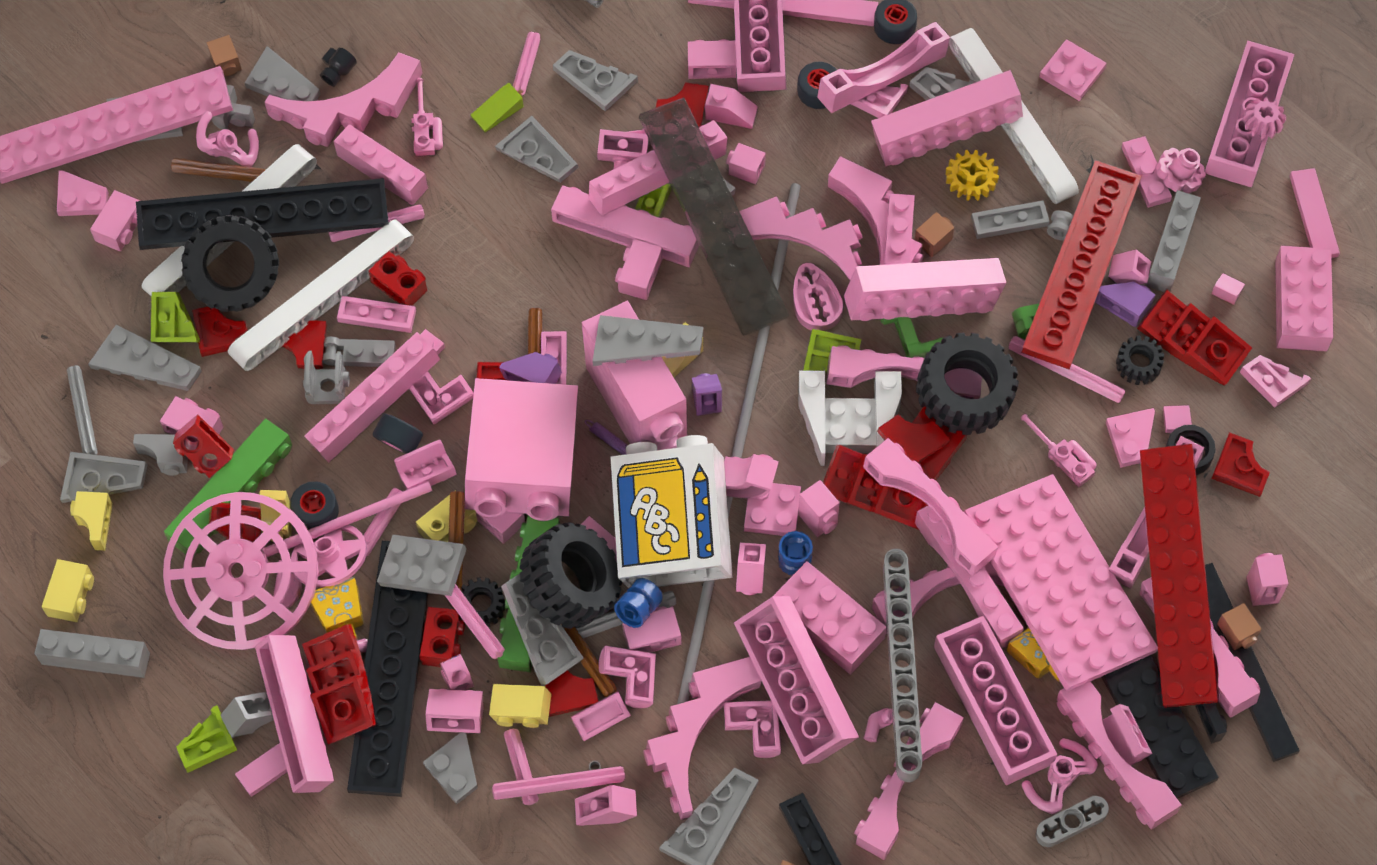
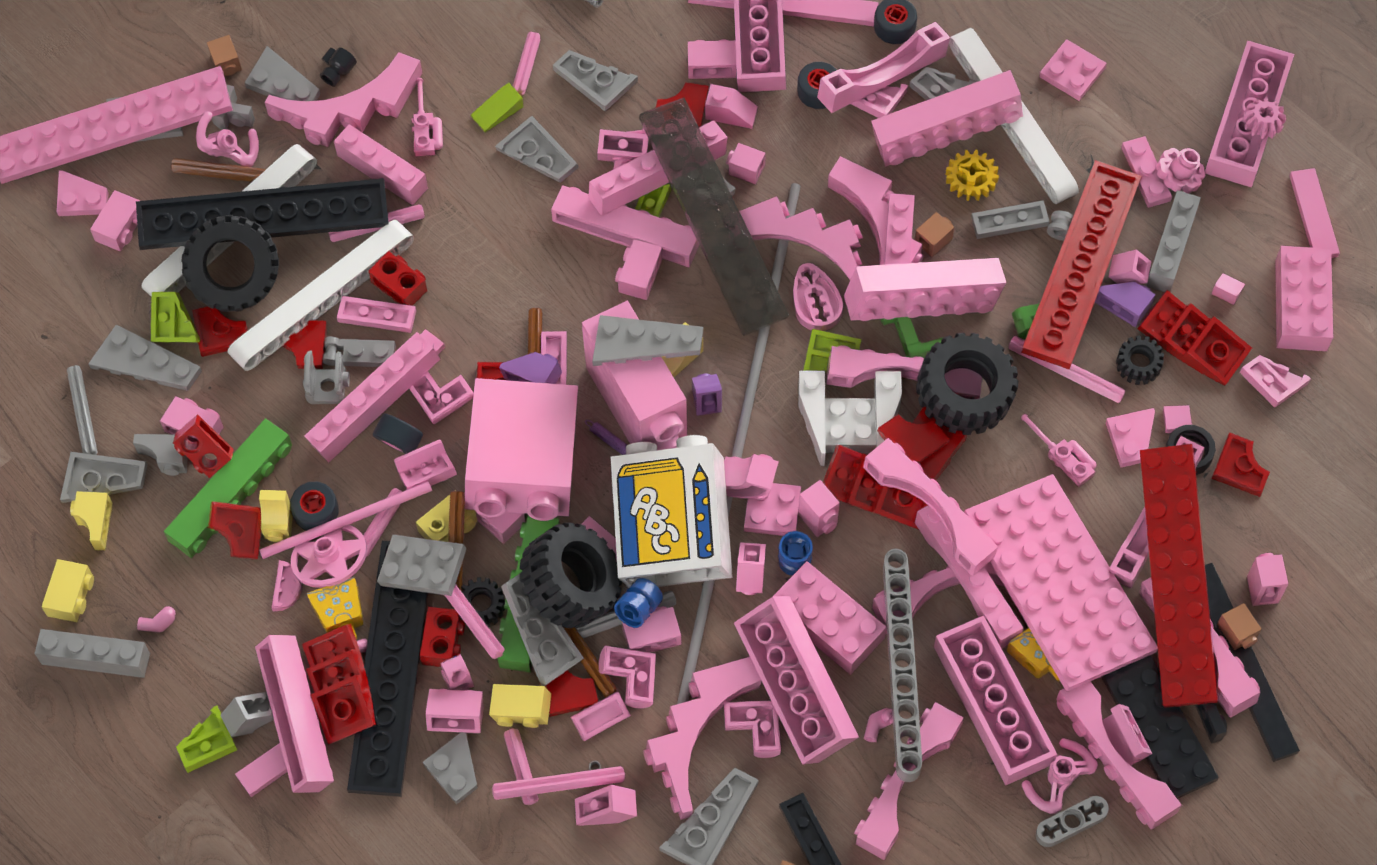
(159, 622): none -> bright pink arm
(255, 570): bright pink dish -> none

